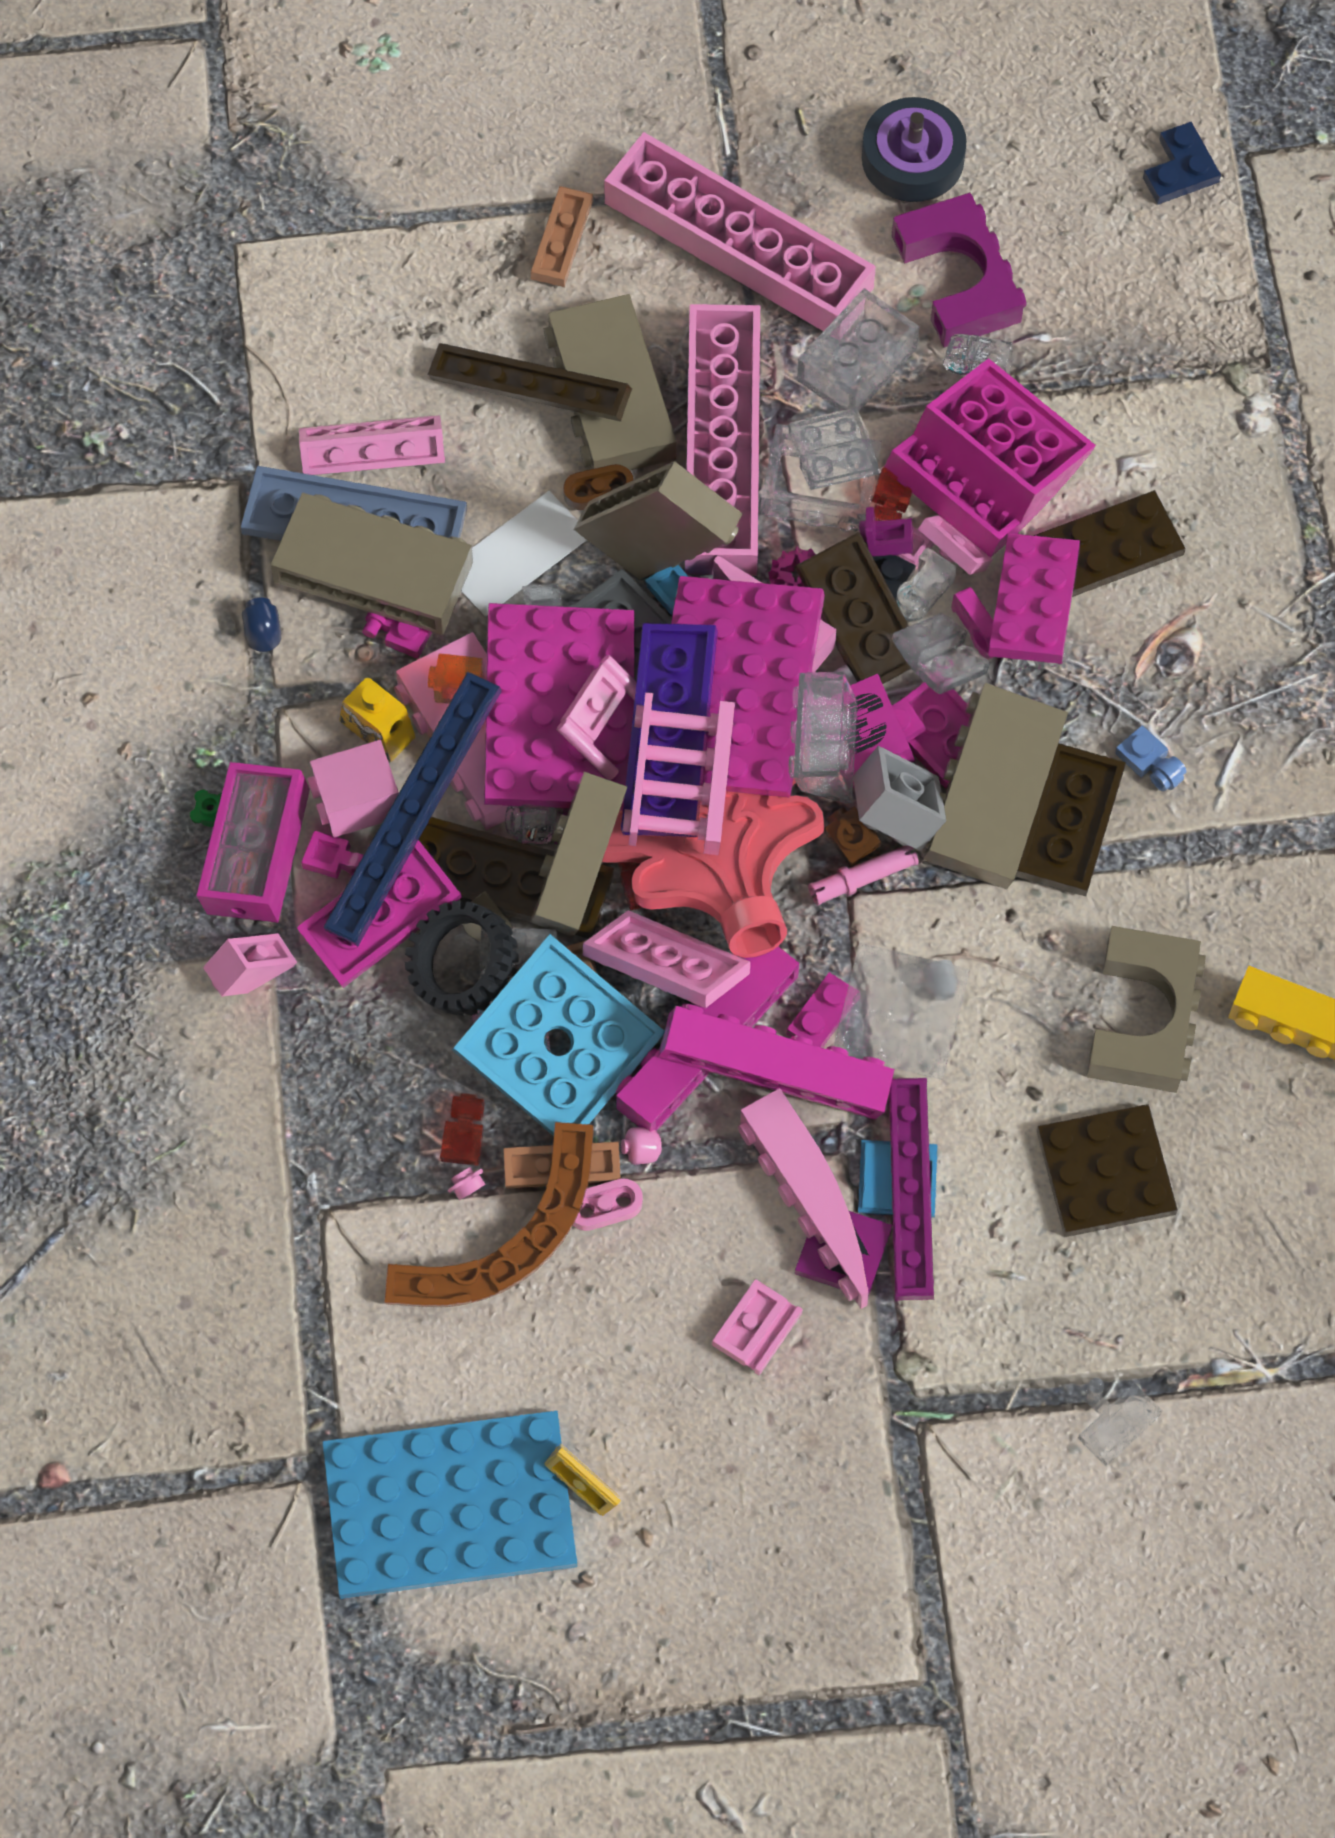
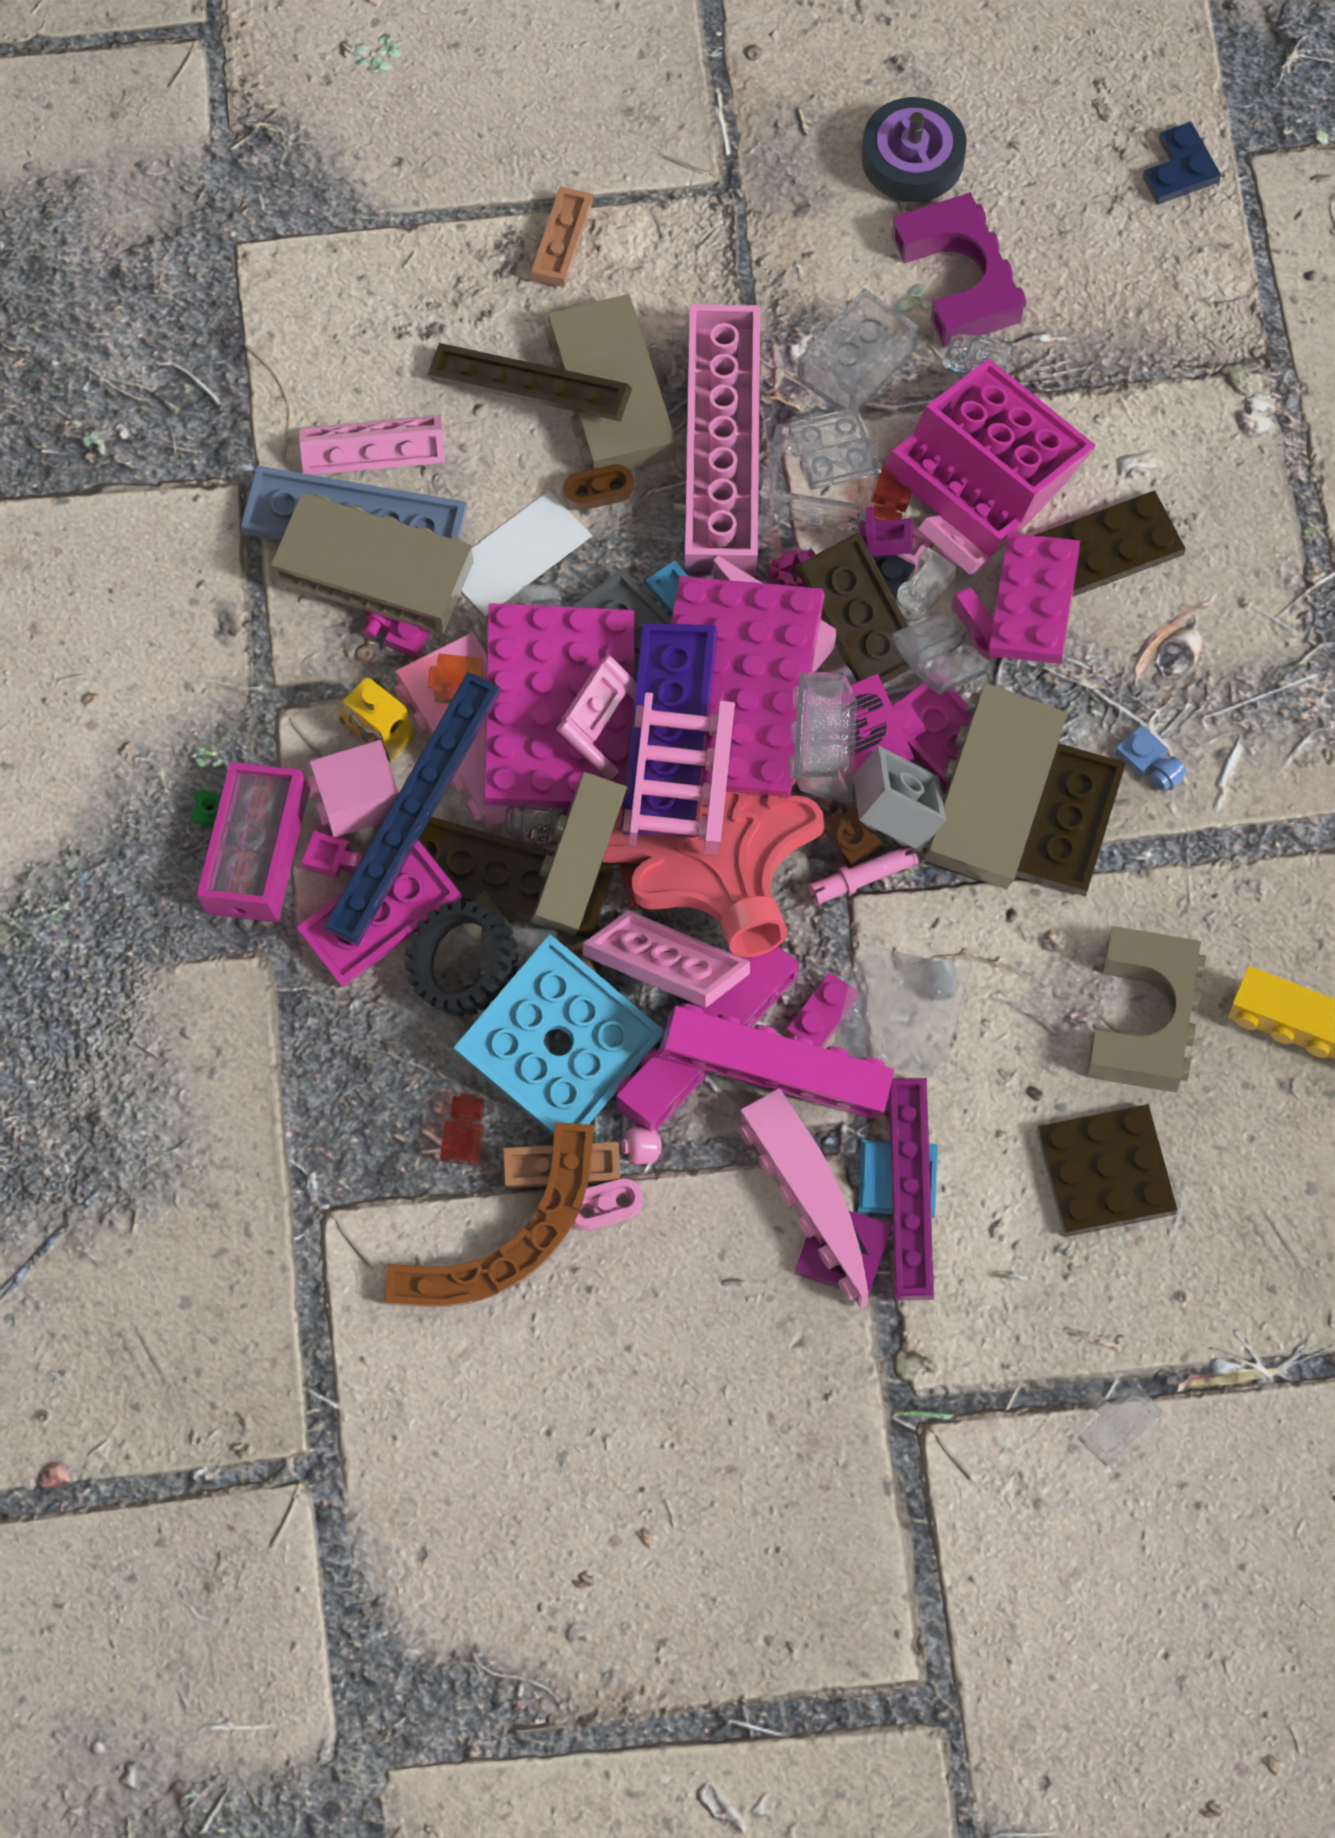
(248, 963): bright pink slope -> none
(261, 624): dark blue piece -> none
(448, 1505): dark azure plate -> none
(466, 1183): bright pink plate -> none
(582, 1480): yellow slope -> none
(658, 521): dark tan brick -> none
(736, 232): bright pink brick -> none
(757, 1327): bright pink plate -> none

